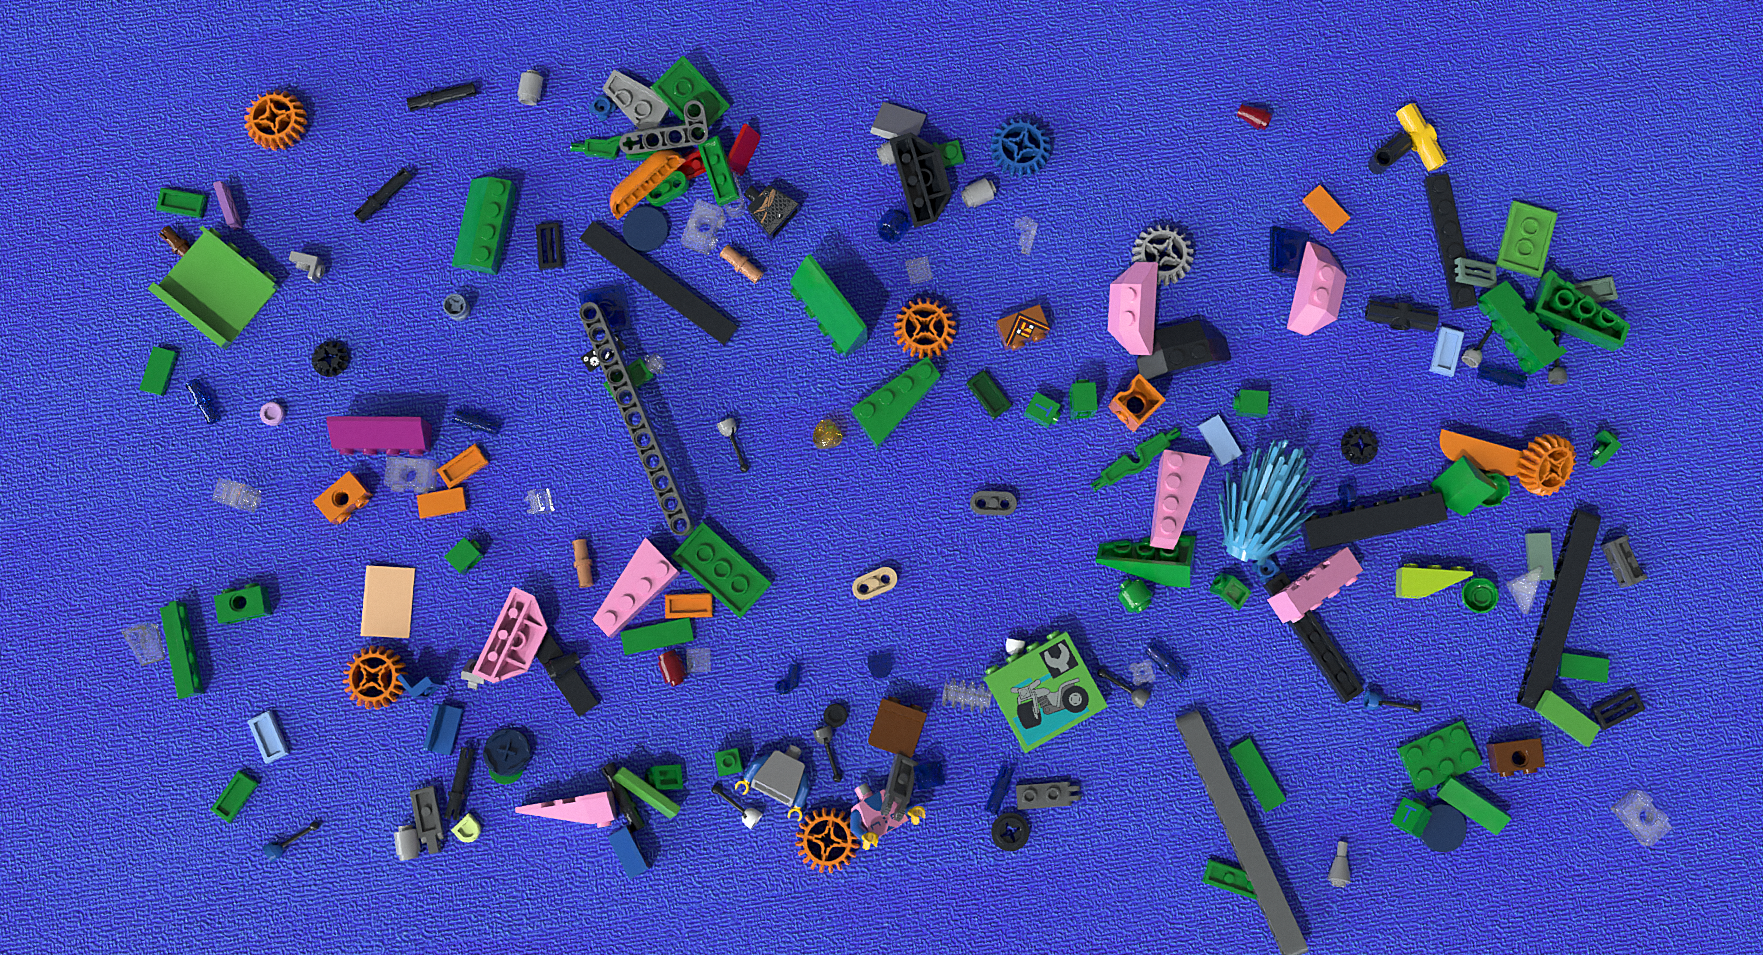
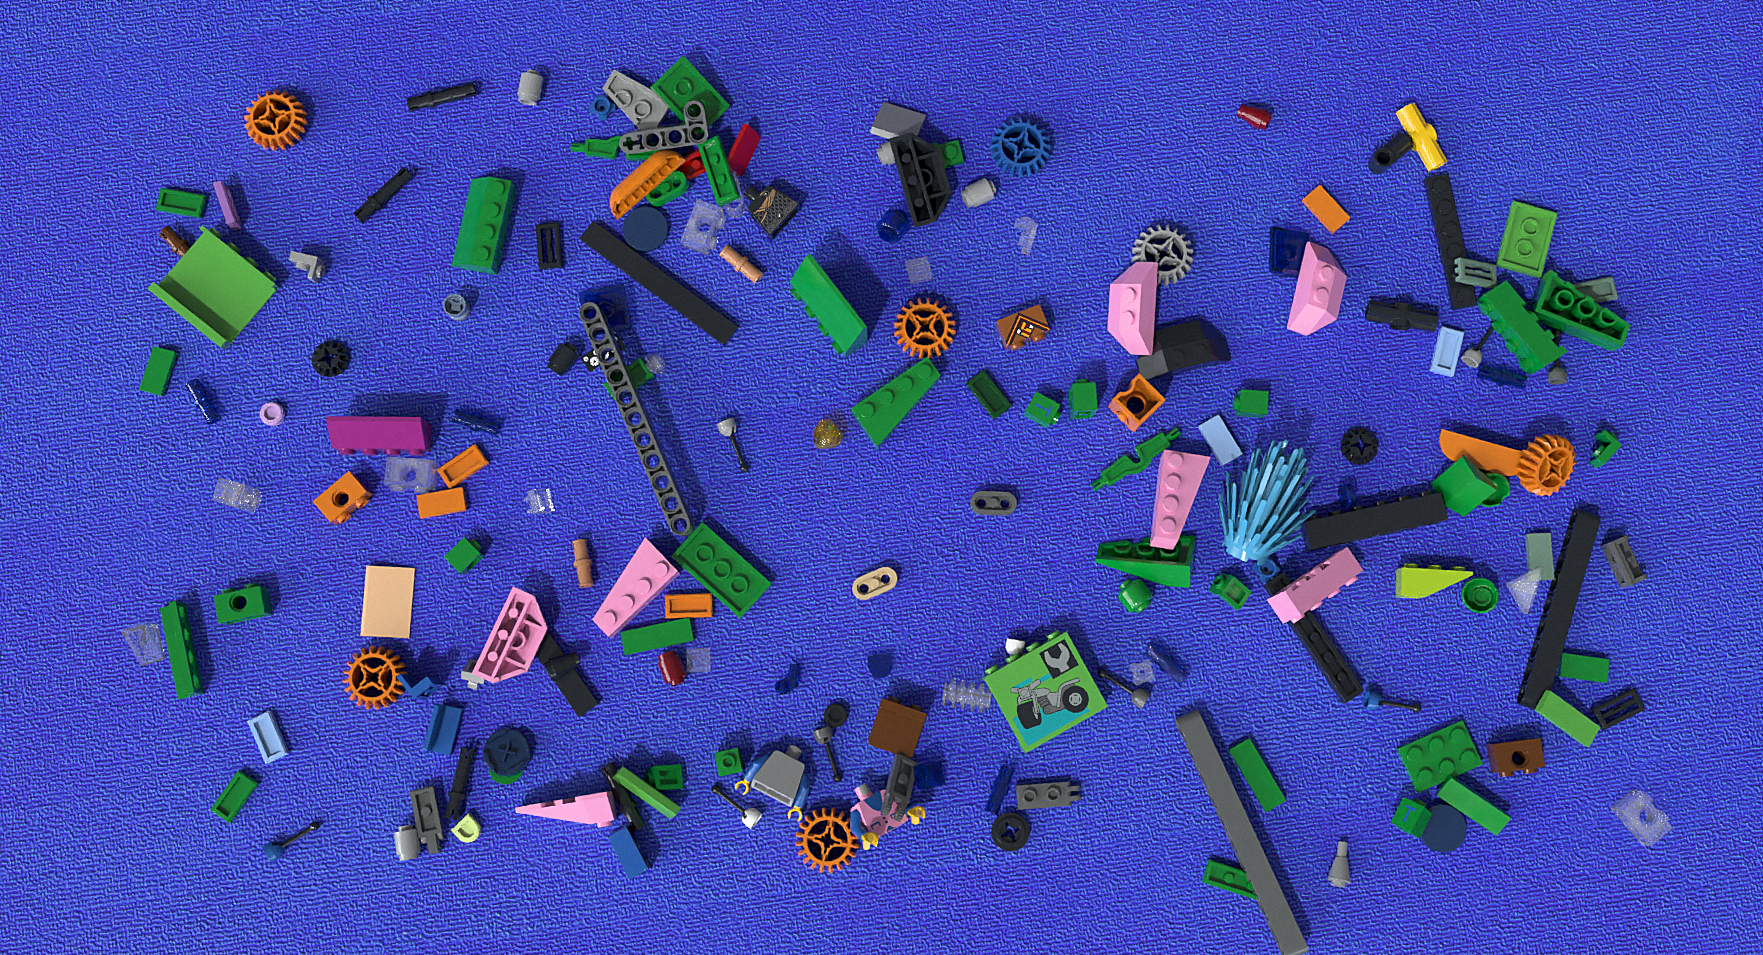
(562, 358): none -> black brick

